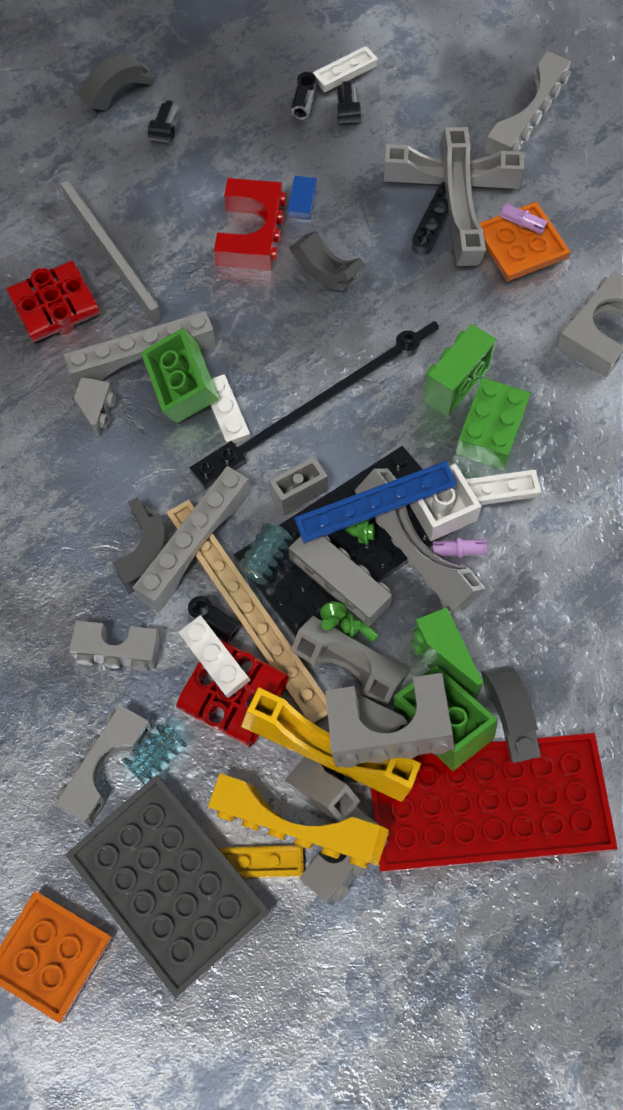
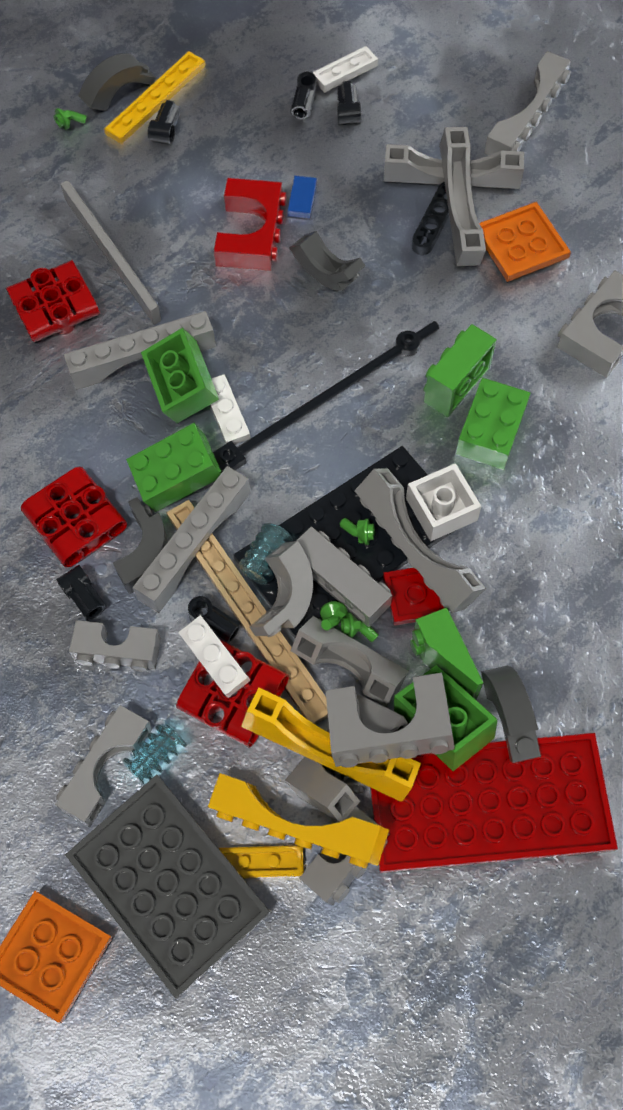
(64, 118): none -> bright green plate
(68, 540): none -> red connector
(79, 589): none -> black piece
(94, 401): light grey slope -> none
(151, 100): none -> yellow tile
(174, 467): none -> bright green brick
(294, 590): none -> light grey arch
(298, 485): light grey brick -> none
(375, 502): blue tile -> none
(410, 596): none -> red plate
(460, 547): lavender pin -> none
(505, 487): white plate -> none
(523, 218): lavender axle -> none

